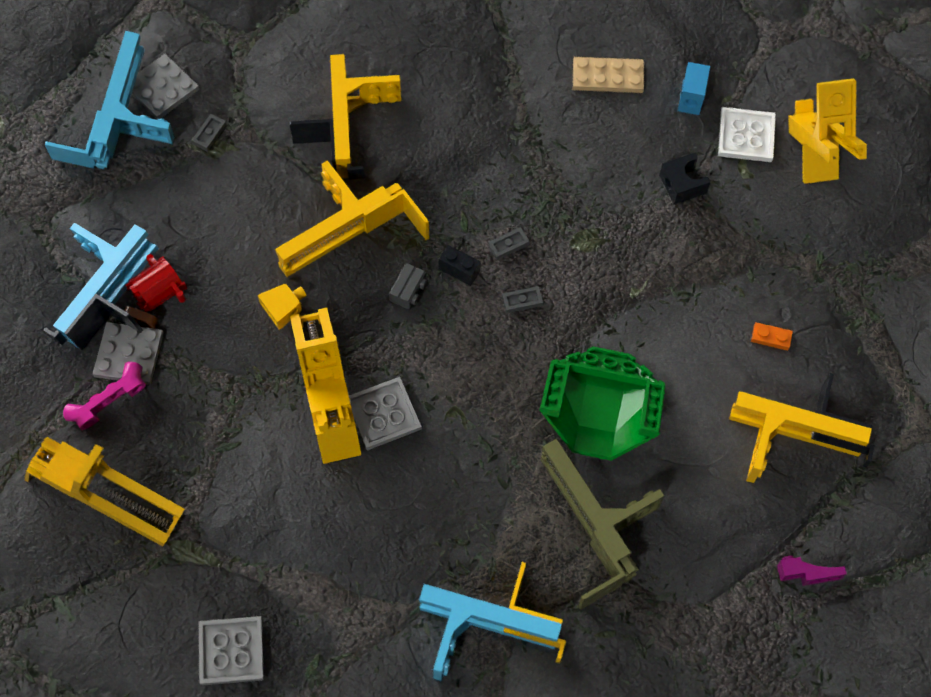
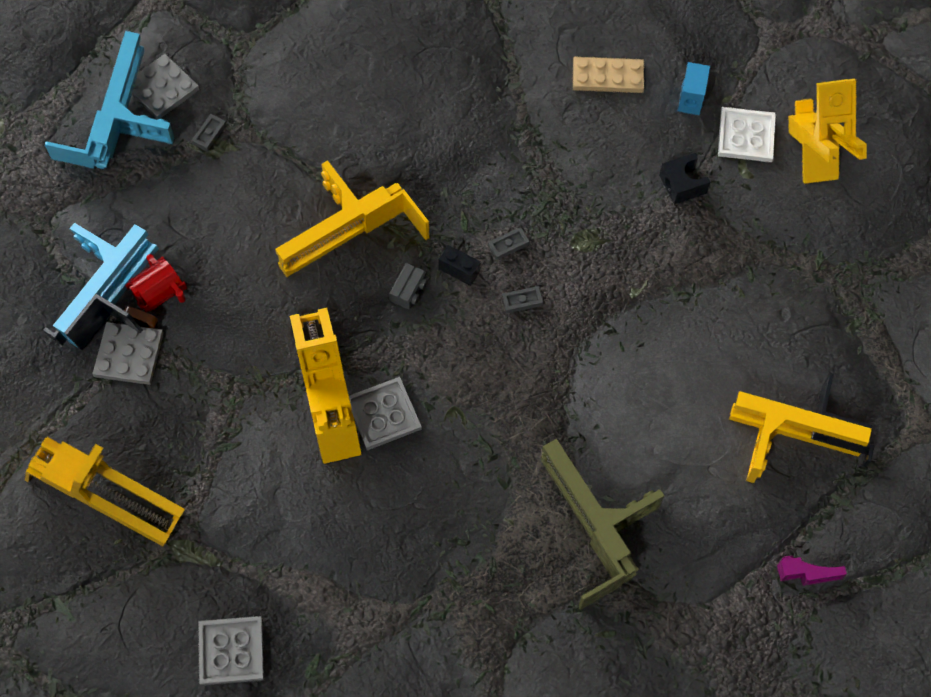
(130, 383): dark pink plate -> none
(281, 303): yellow torso -> none
(337, 130): yellow piece -> none
(468, 611): medium azure piece -> none
(602, 402): green windscreen -> none
(771, 336): orange plate -> none

